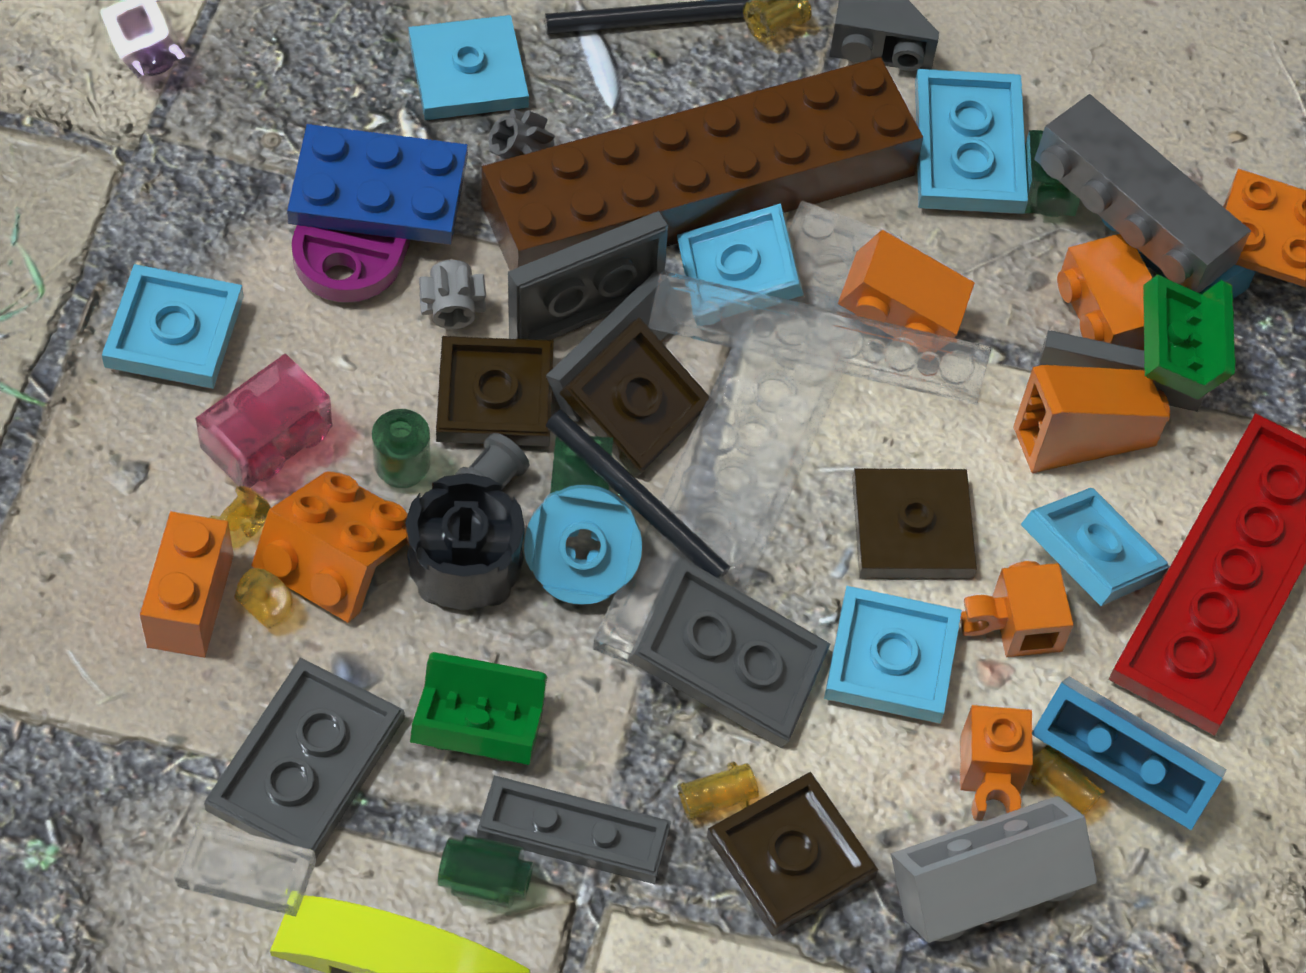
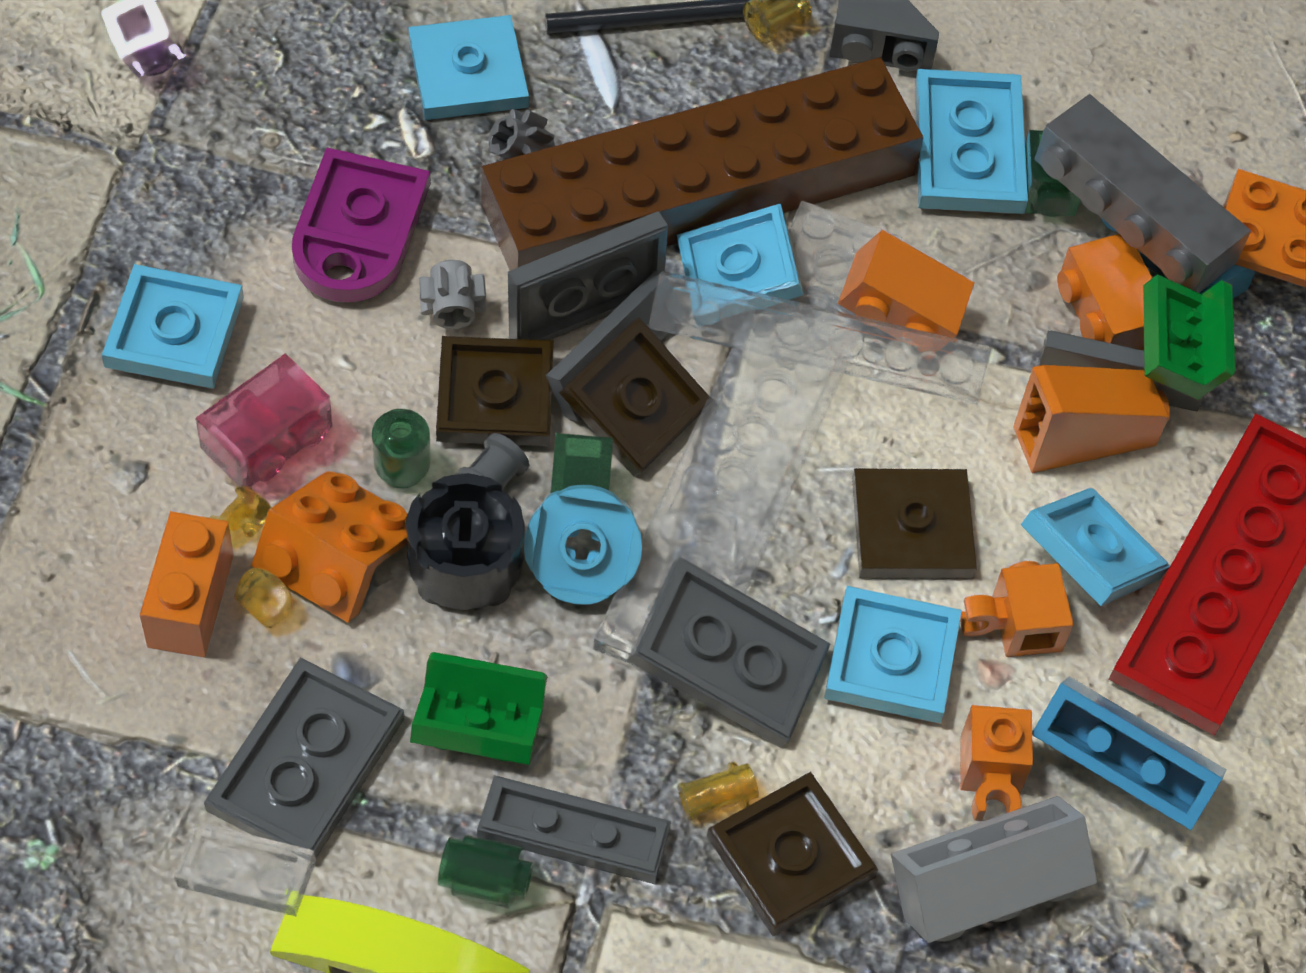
(378, 184): blue plate -> none
(636, 495): black bar -> none
(1064, 780): clear yellow pin -> none

